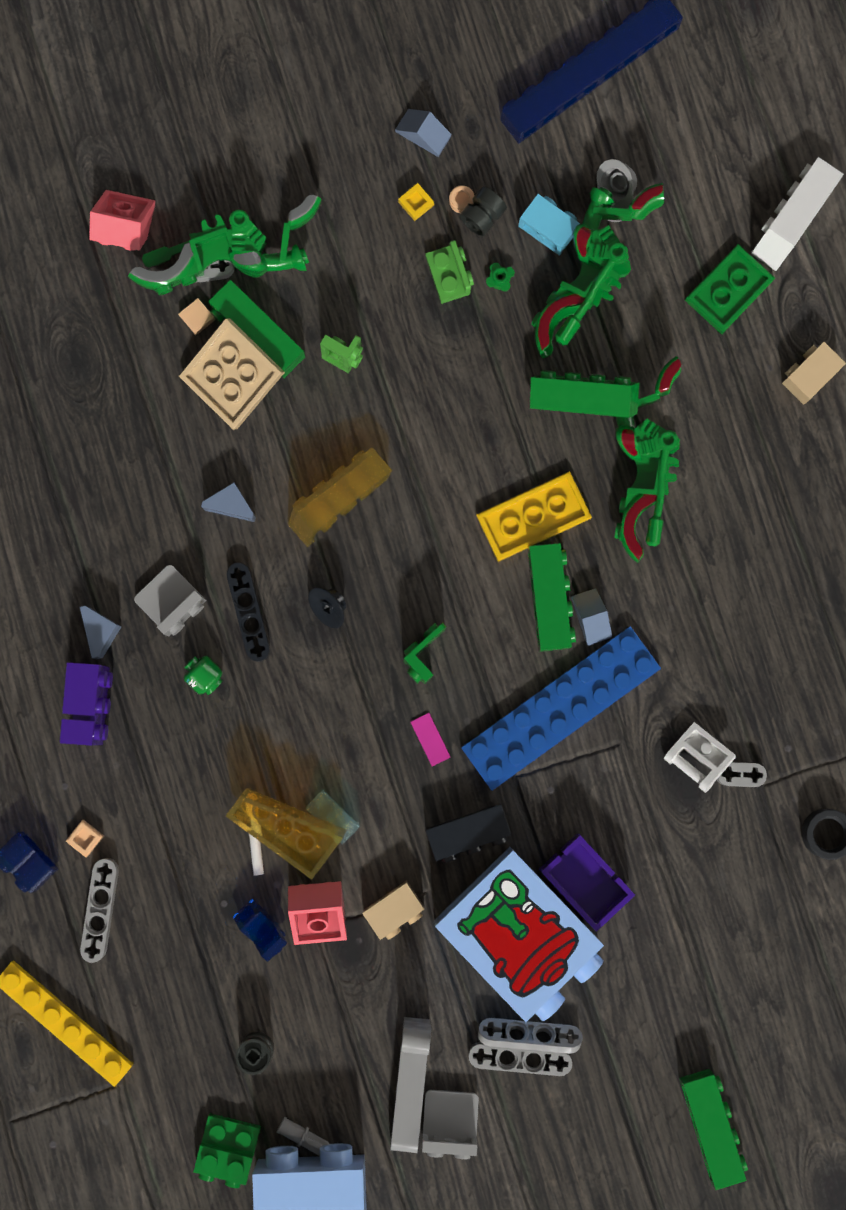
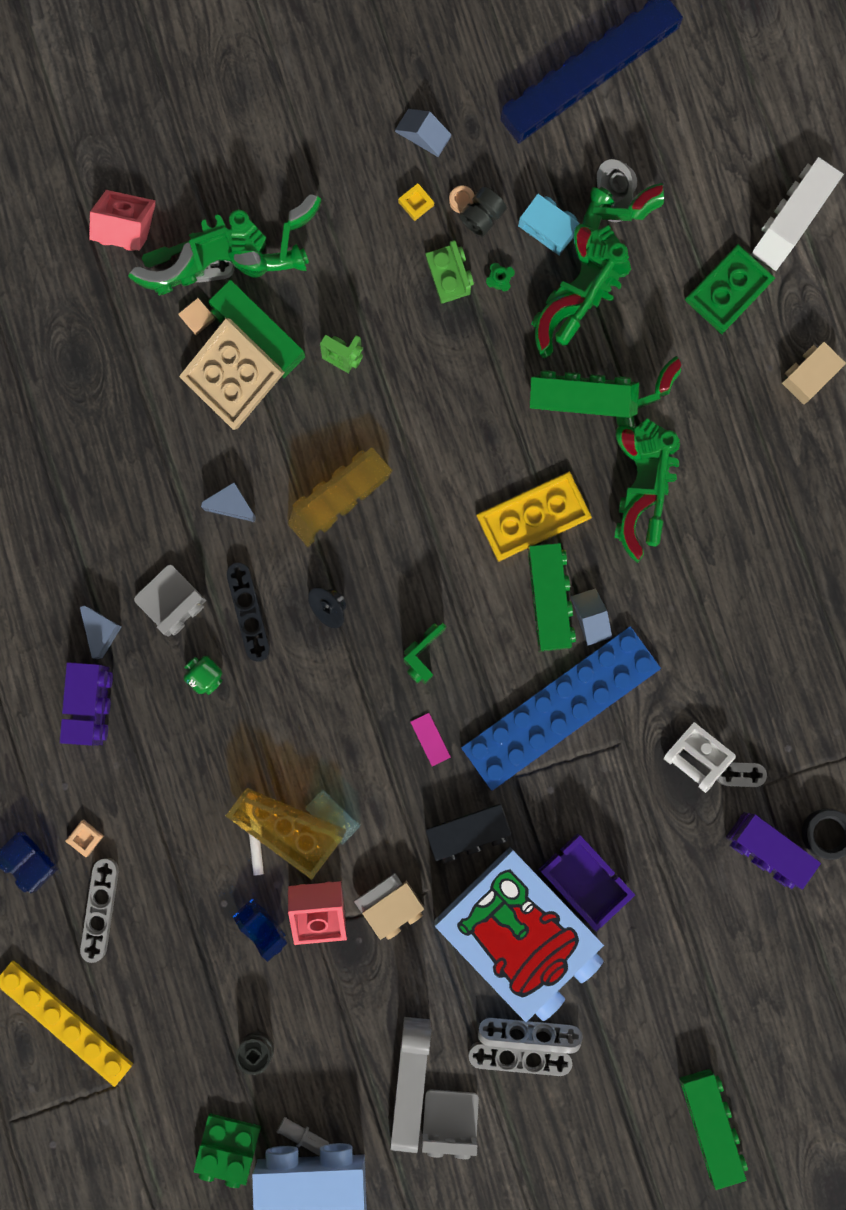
(378, 892): none -> light grey beam
(772, 851): none -> dark purple piece

